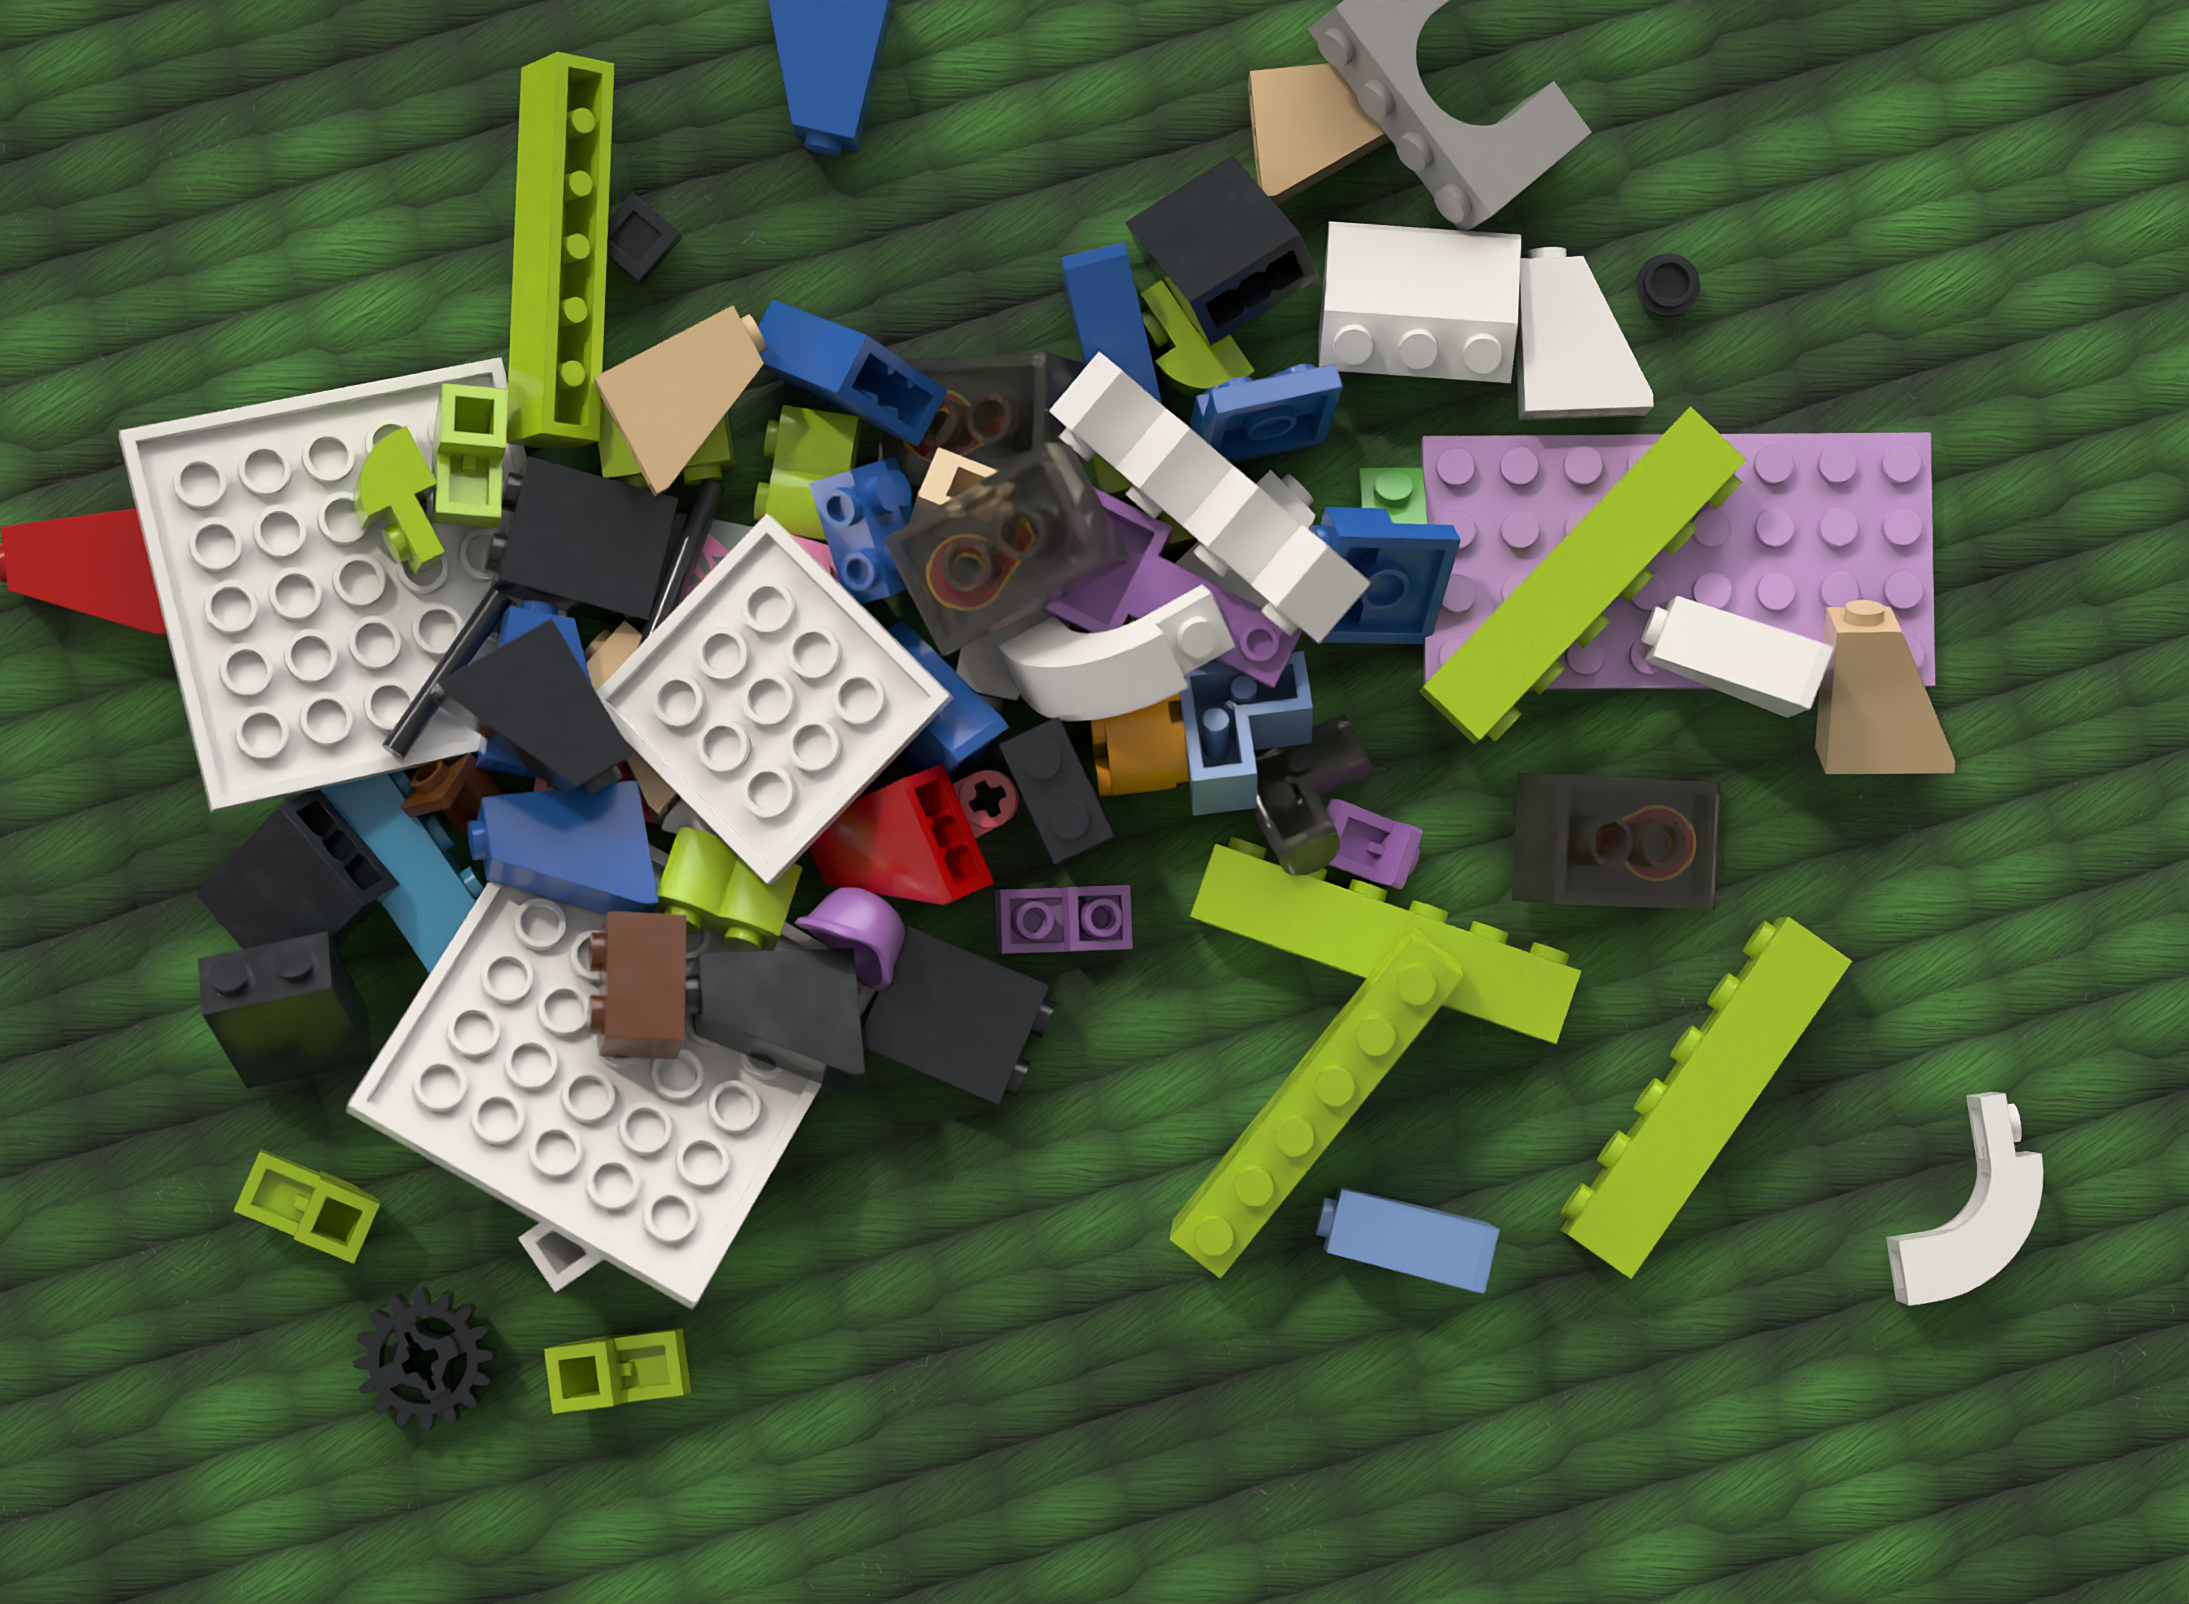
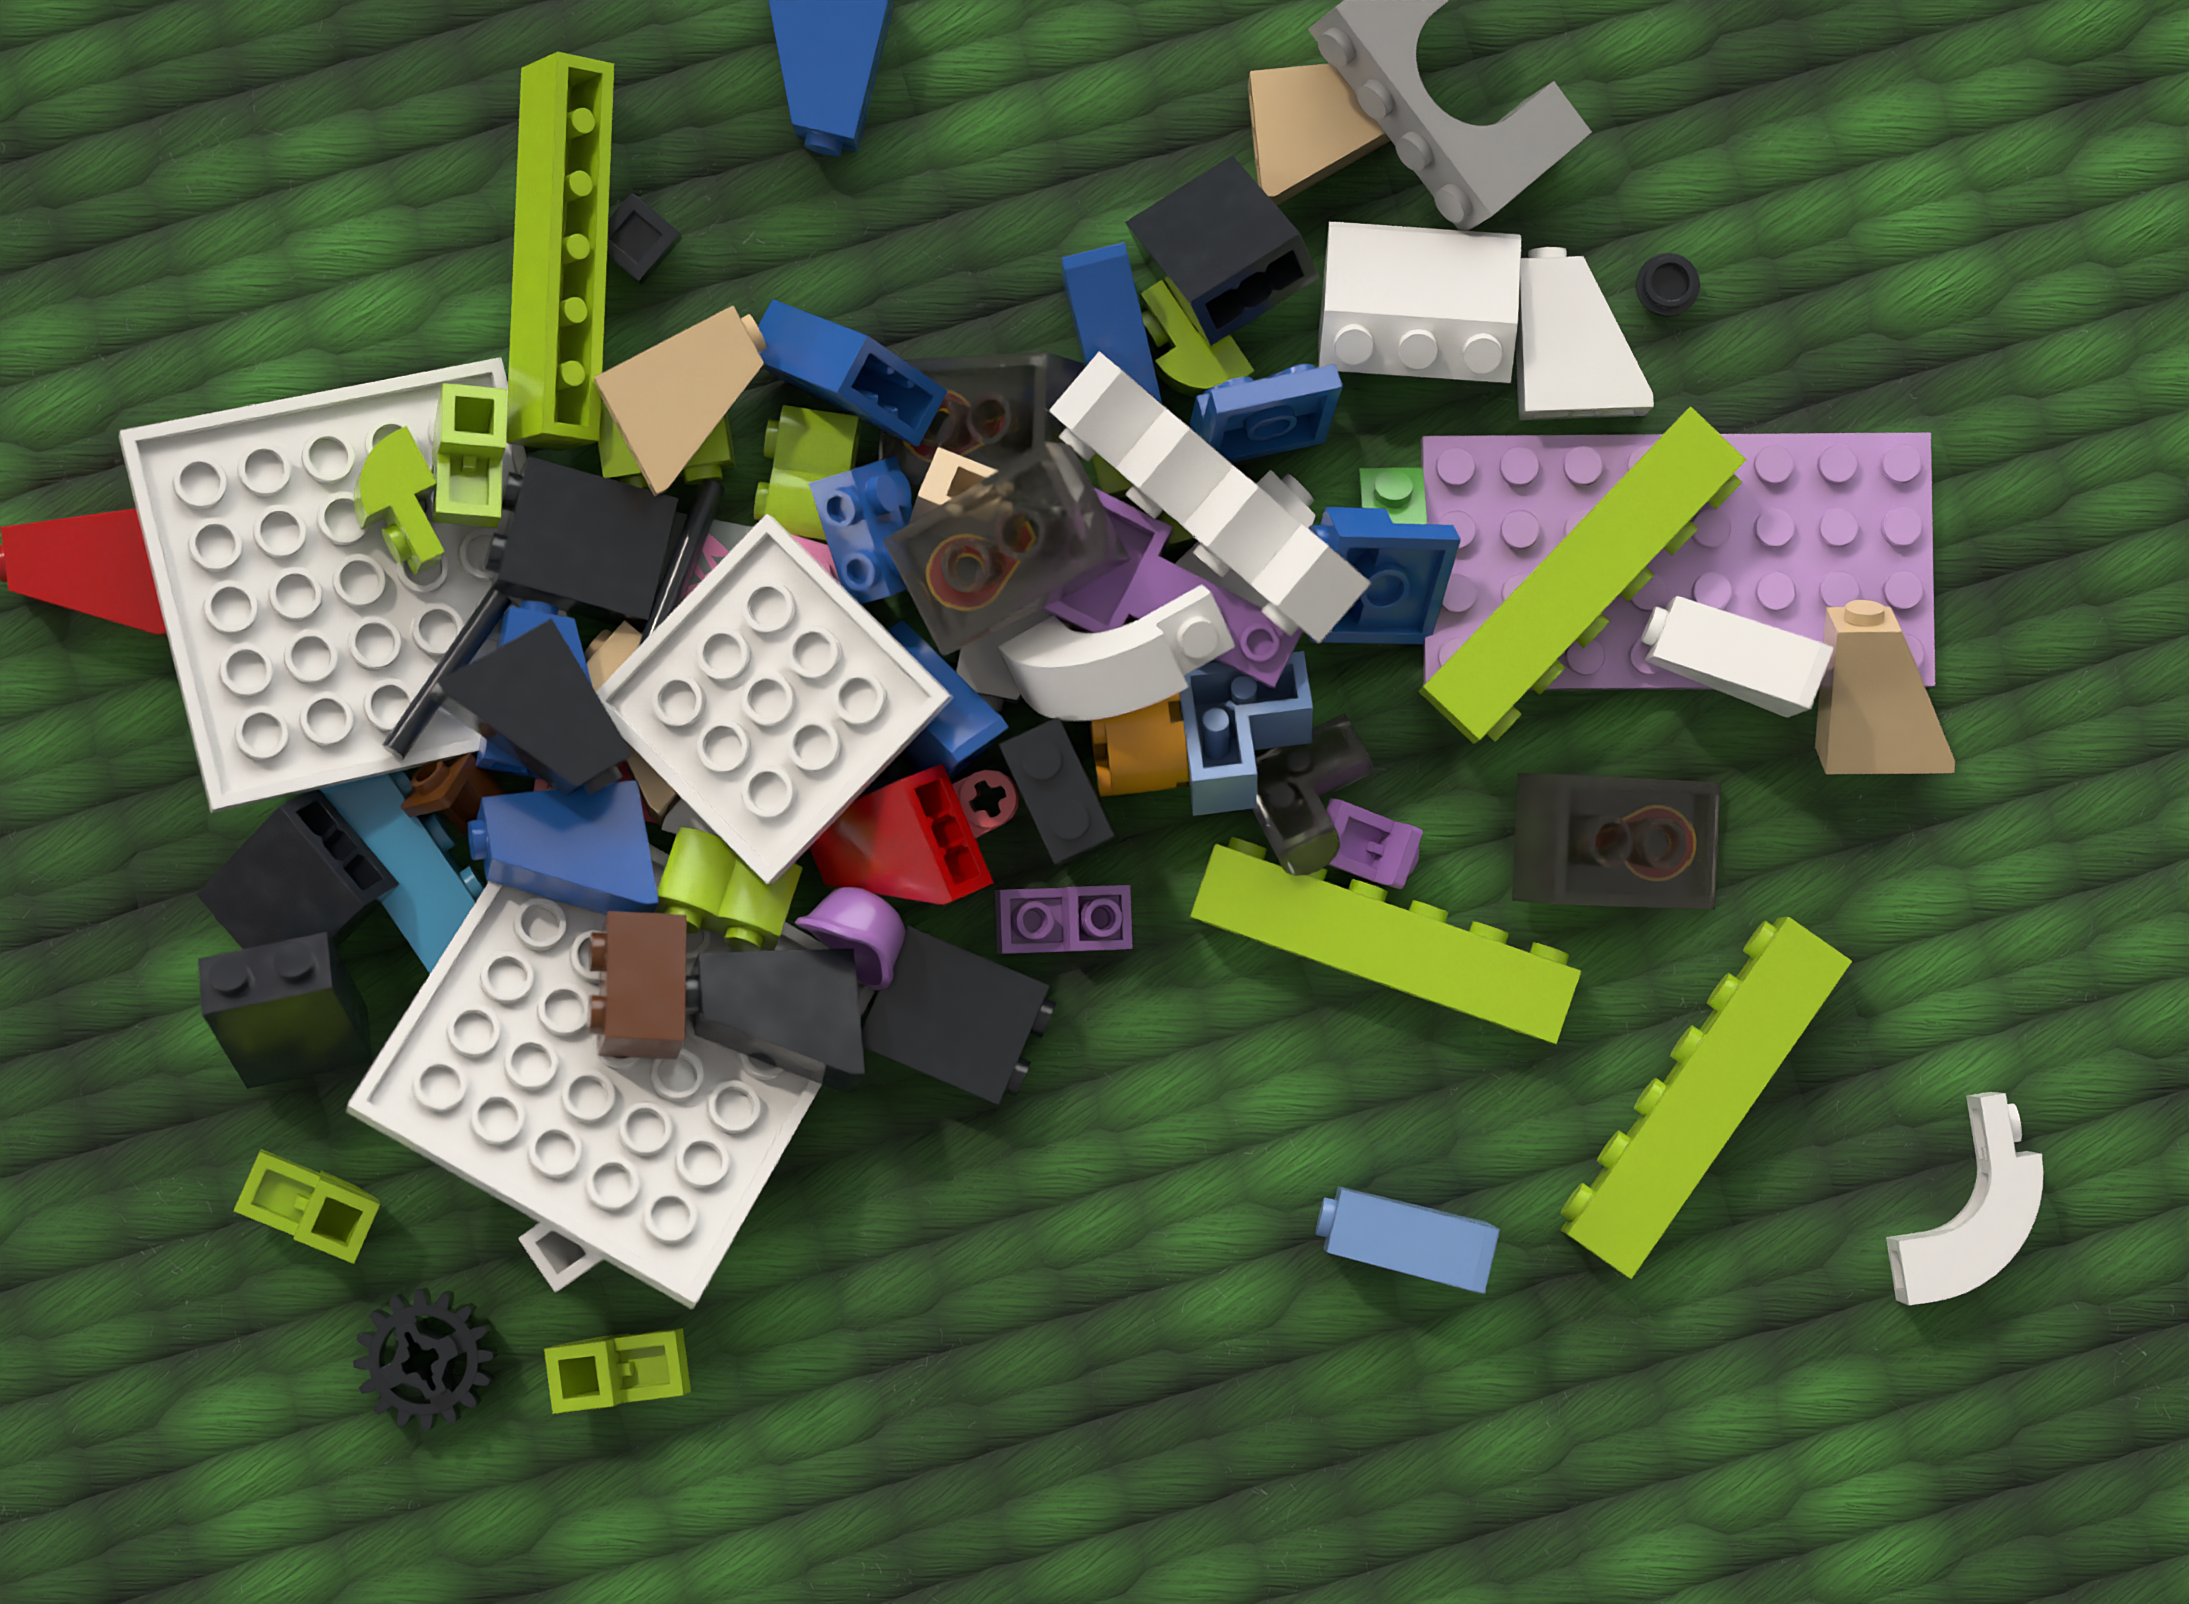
(1316, 1101): lime brick -> none

